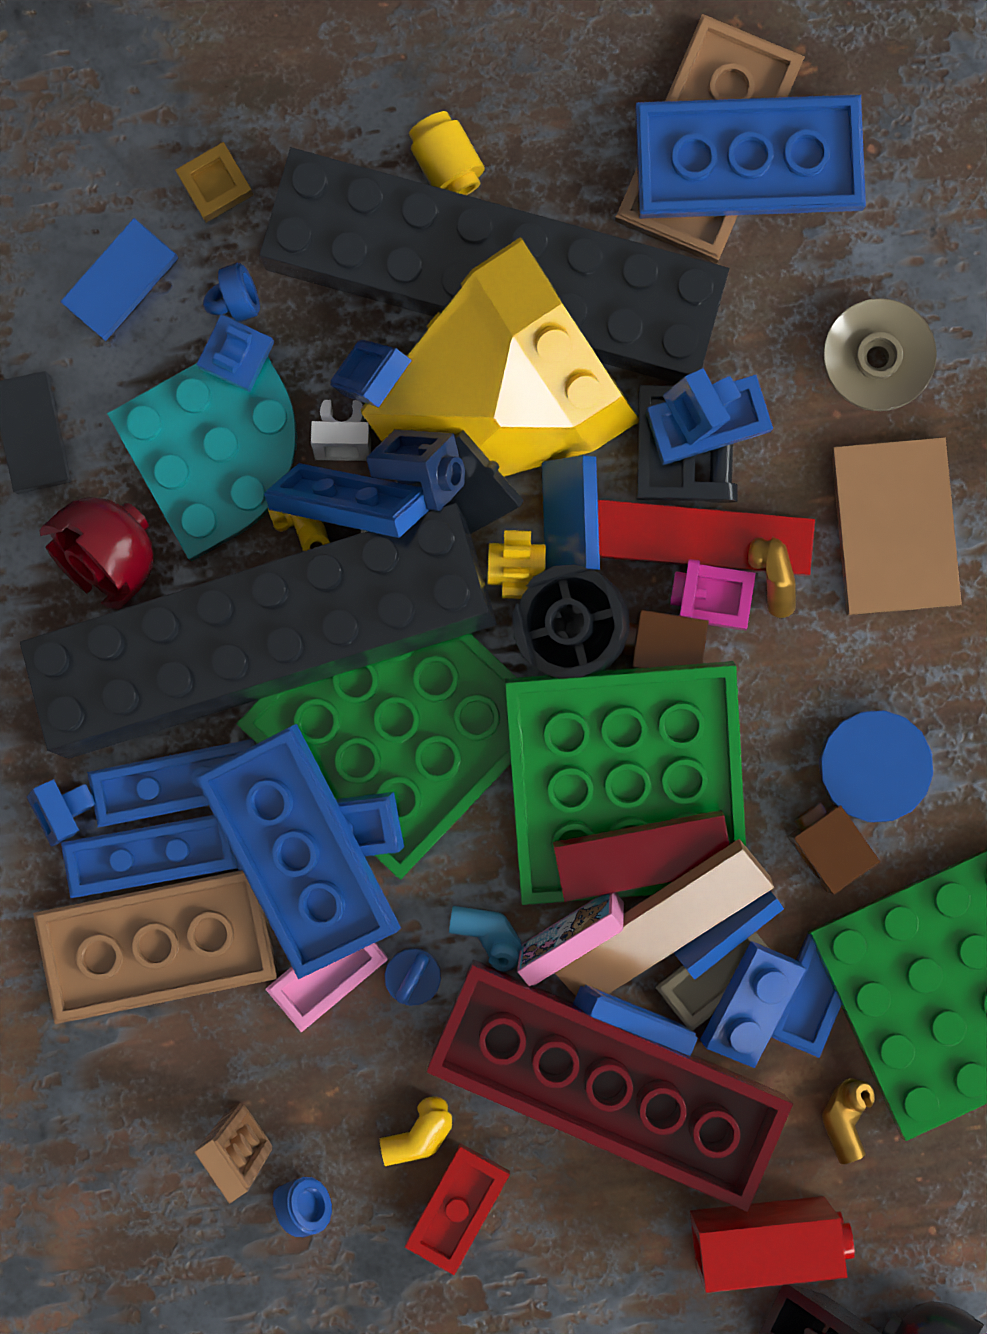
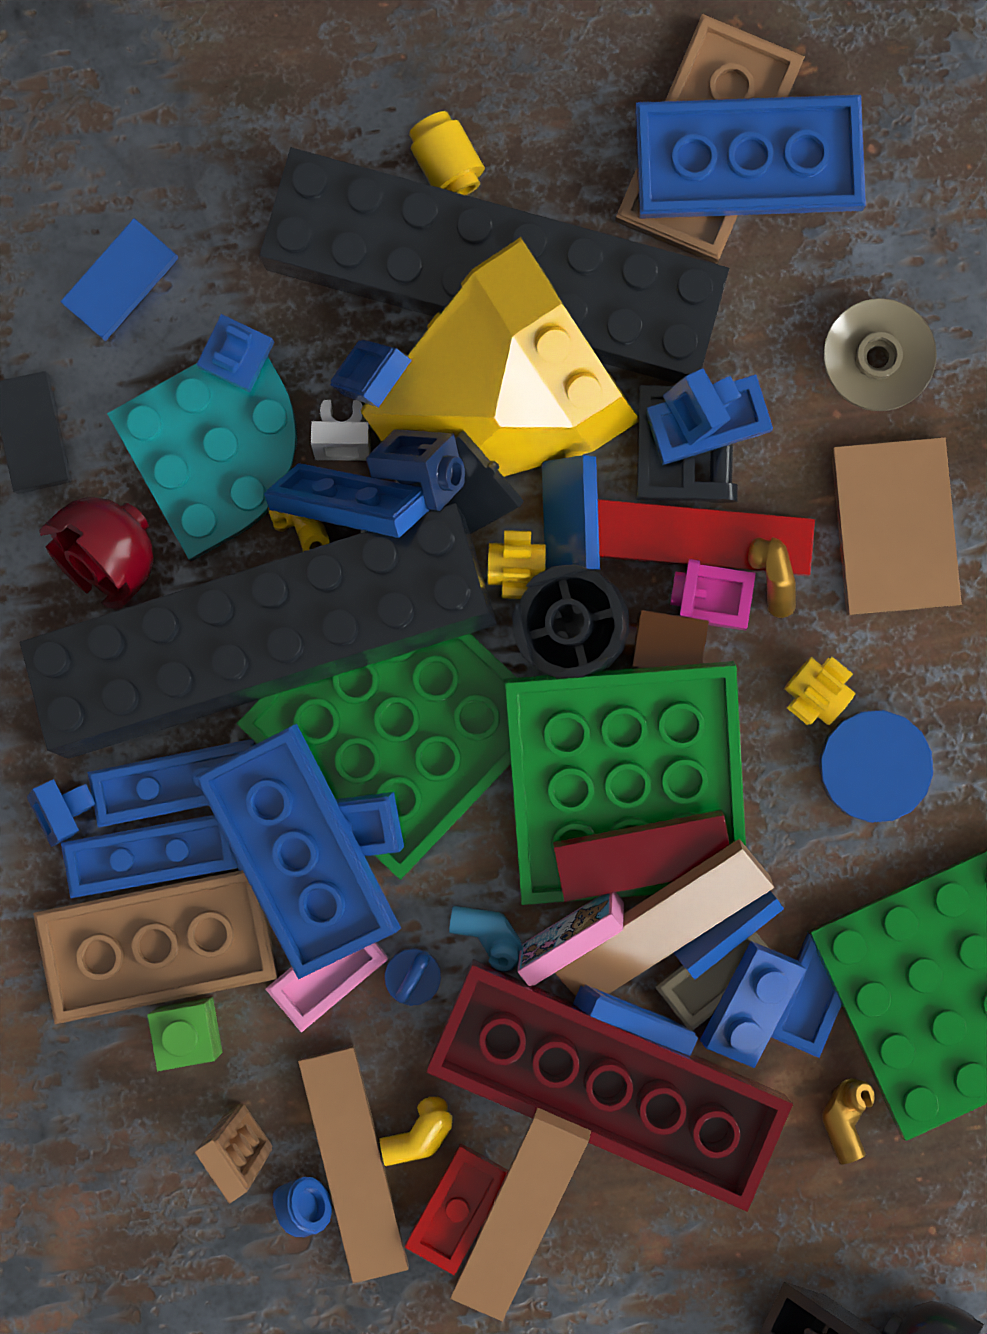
(185, 1034): none -> bright green brick
(214, 182): pearl gold plate -> none
(238, 293): blue tile -> none
(353, 1164): none -> medium nougat tile
(520, 1214): none -> medium nougat tile
(770, 1244): red brick -> none
(819, 691): none -> yellow gear
(832, 846): reddish brown brick -> none

